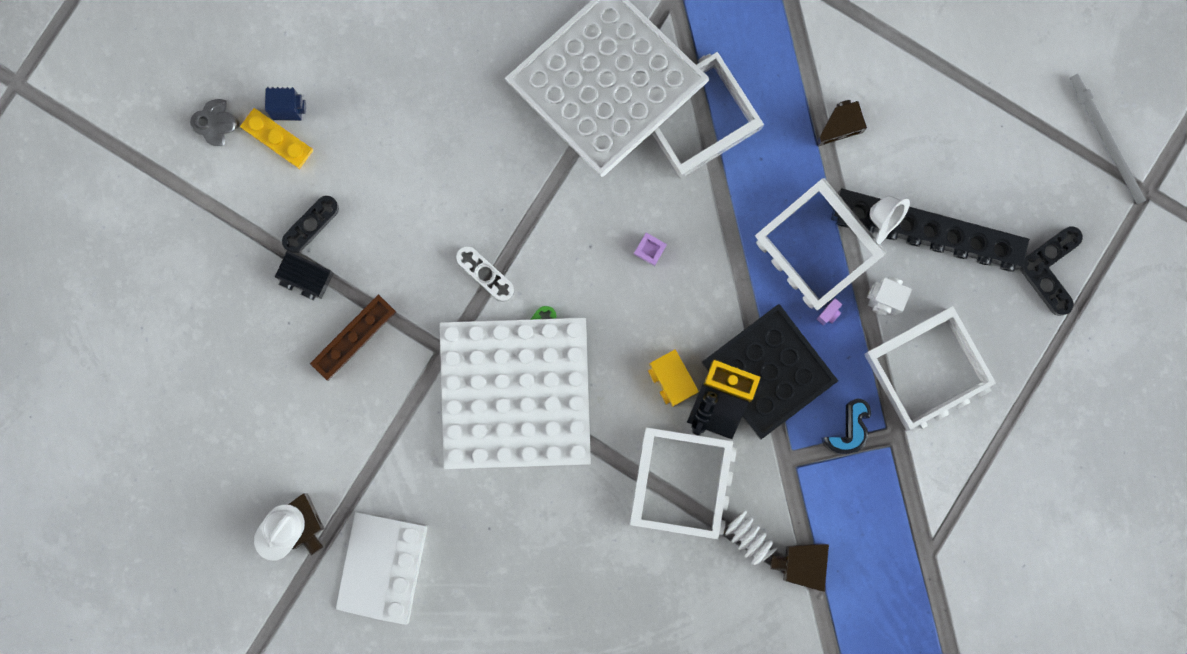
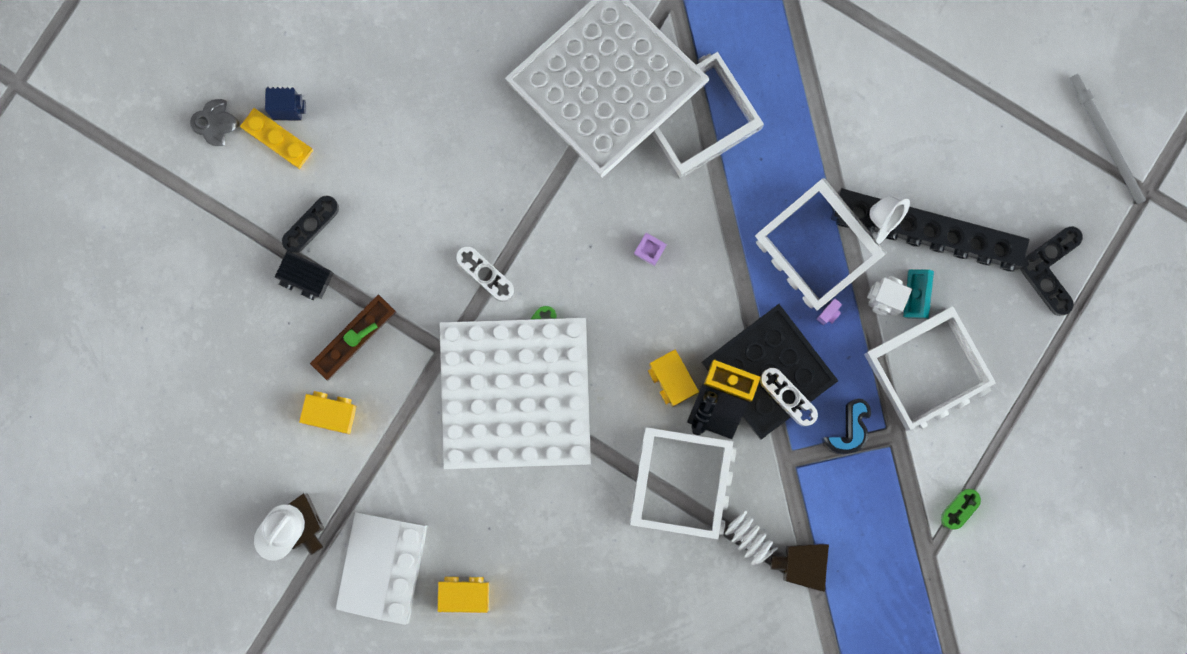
(328, 413): none -> yellow brick
(353, 338): none -> bright green hand
(463, 596): none -> yellow brick
(798, 396): none -> white beam
(843, 123): dark brown slope -> none
(920, 297): none -> teal plate
(965, 513): none -> bright green beam

